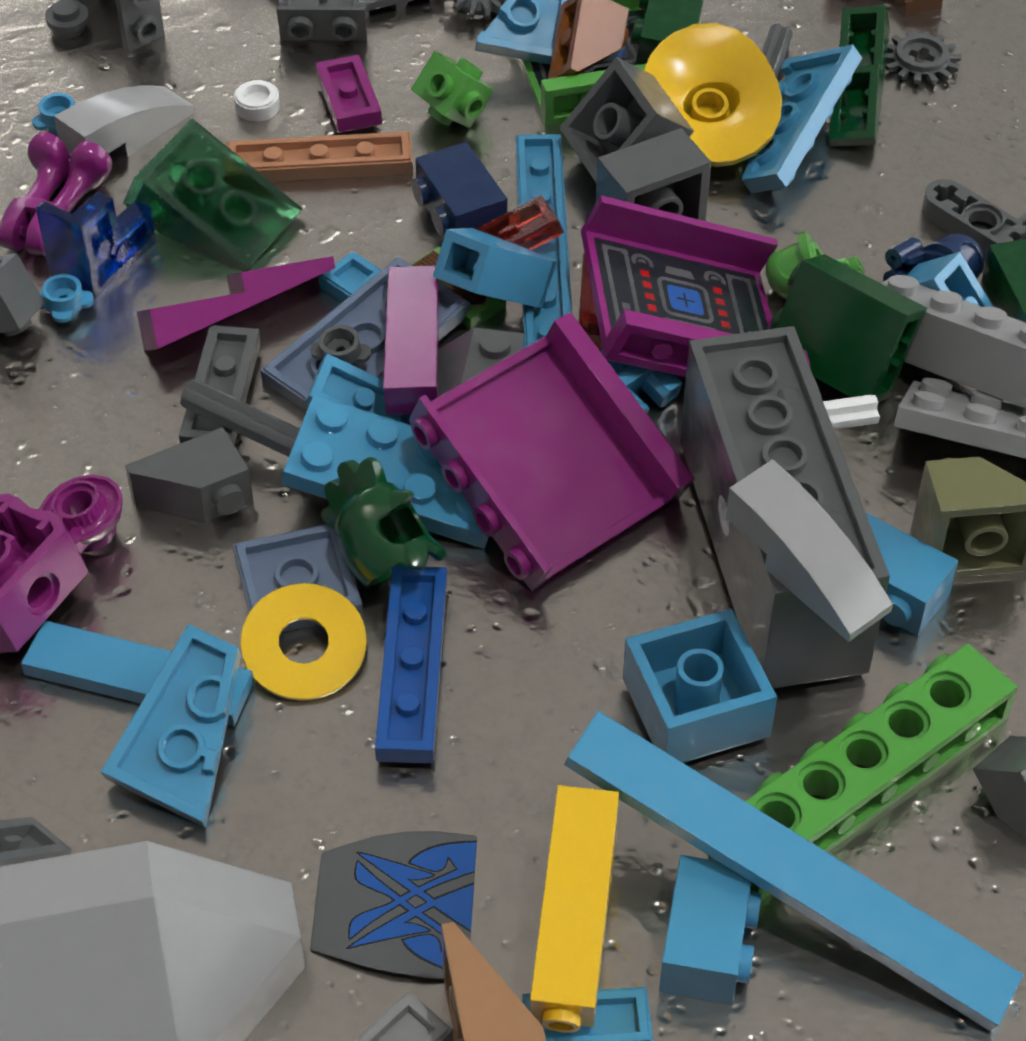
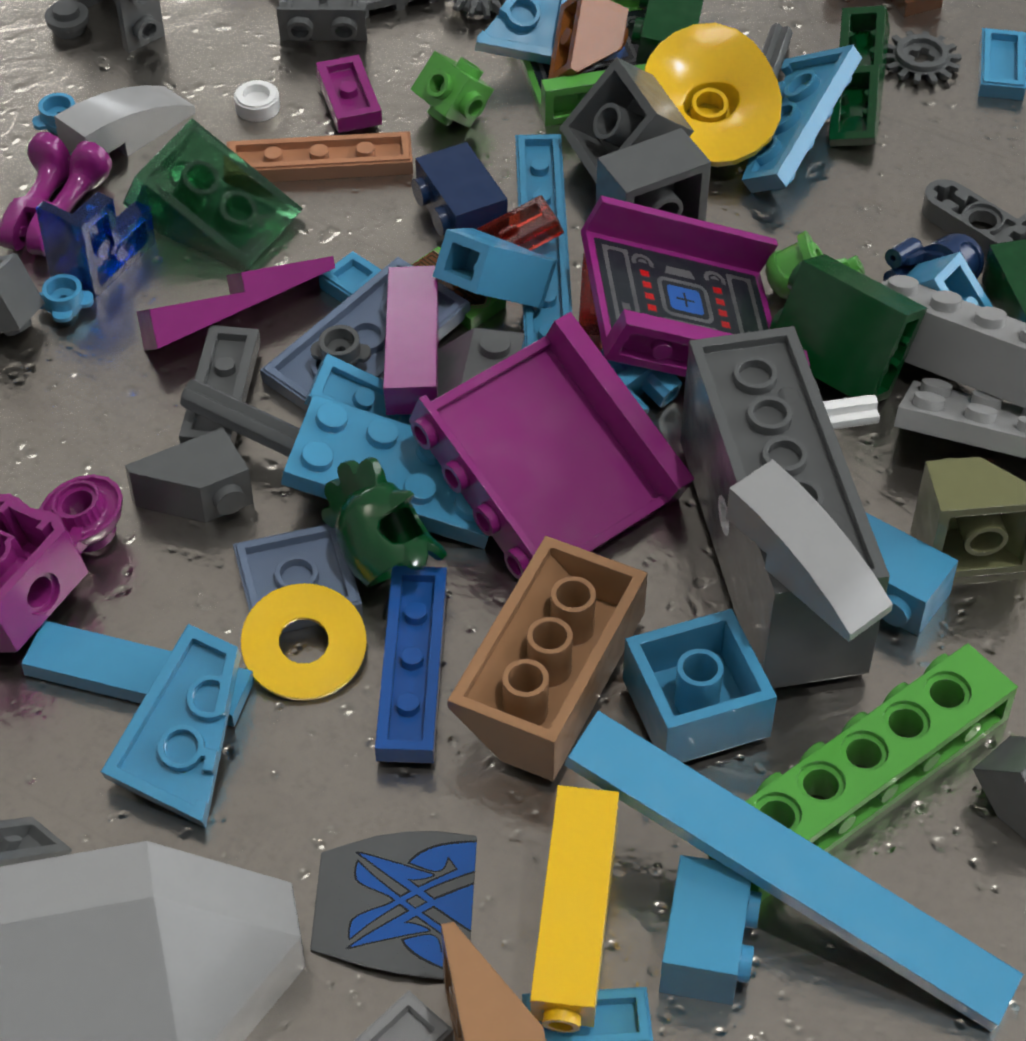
(549, 655): none -> medium nougat slope
(1002, 64): none -> dark azure tile

